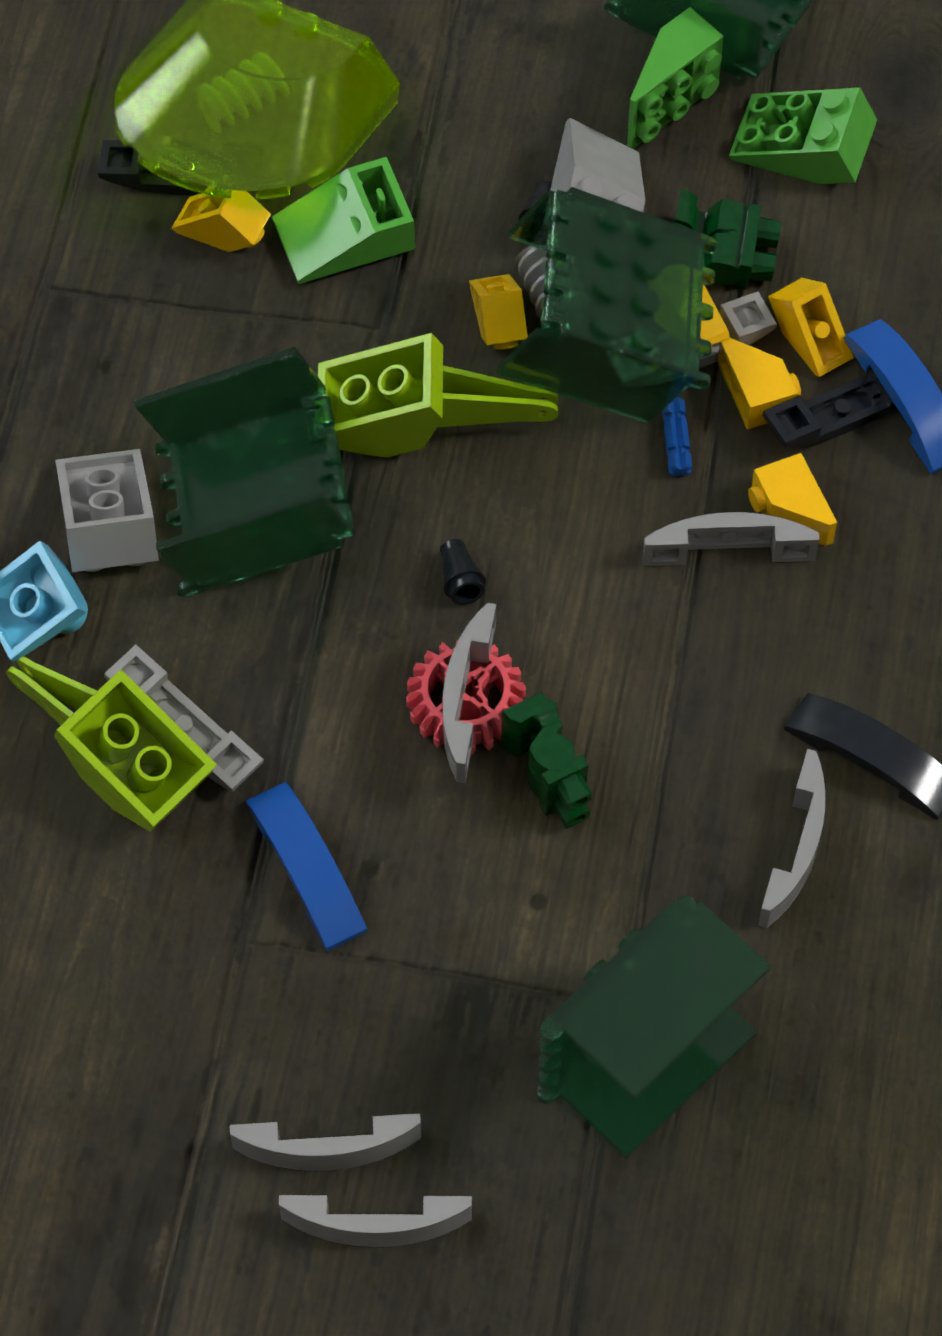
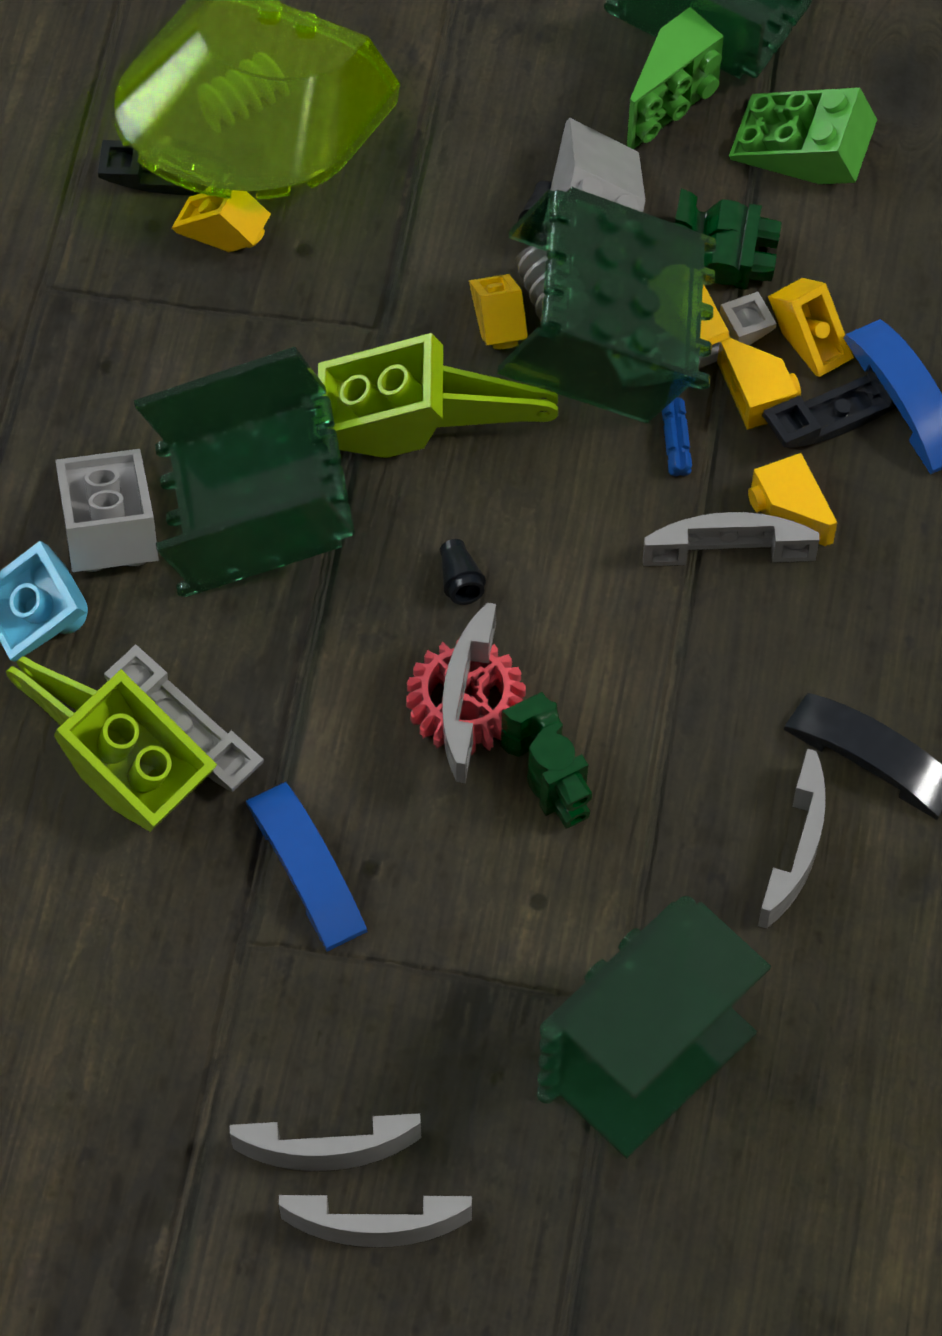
(346, 222): bright green slope -> none

